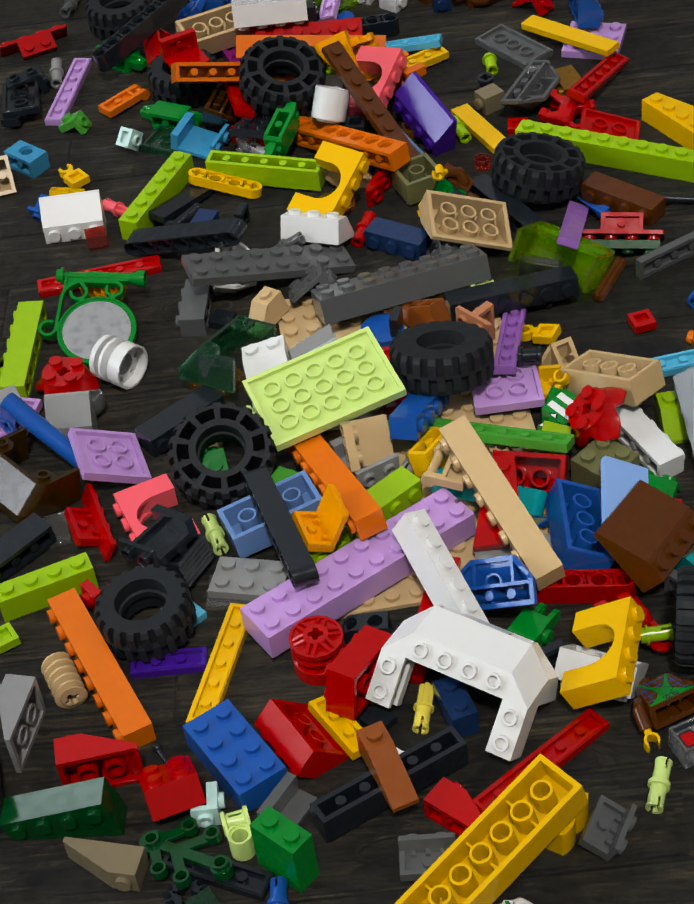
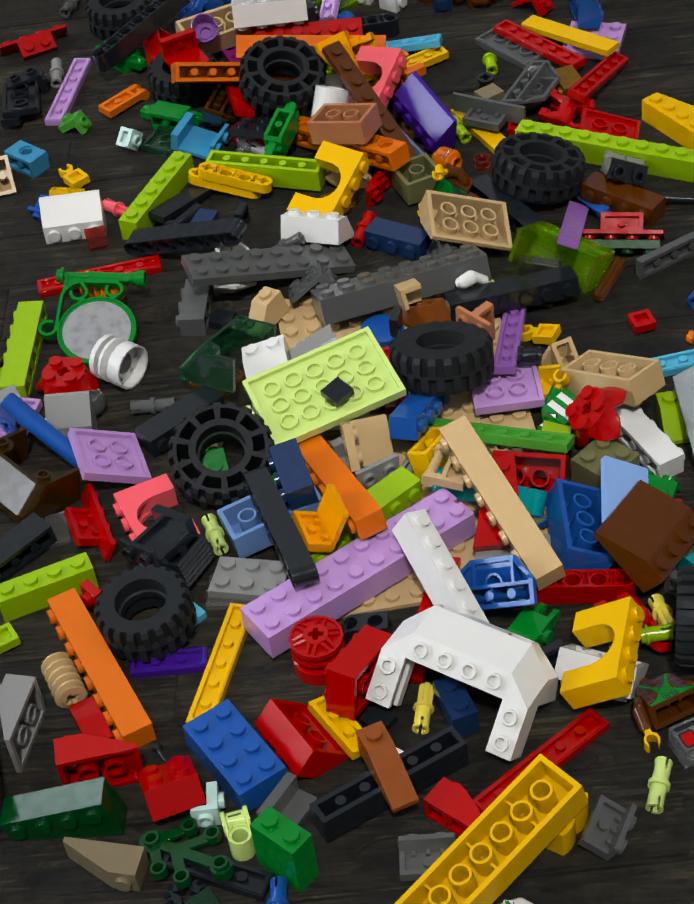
(90, 718): none -> red slope
(151, 406): none -> dark grey pin
(205, 28): none -> medium lavender hair
(235, 177): none -> yellow beam
(292, 474): none -> dark blue brick
(337, 392): none -> black tile
(345, 123): none -> nougat brick
(408, 293): none -> tan panel
(447, 155): none -> orange head
(469, 278): none -> white arm
(487, 113): none -> dark grey bracket
(539, 44): none -> red tile
(629, 170): none -> black hips
(661, 611): none -> light yellow axle

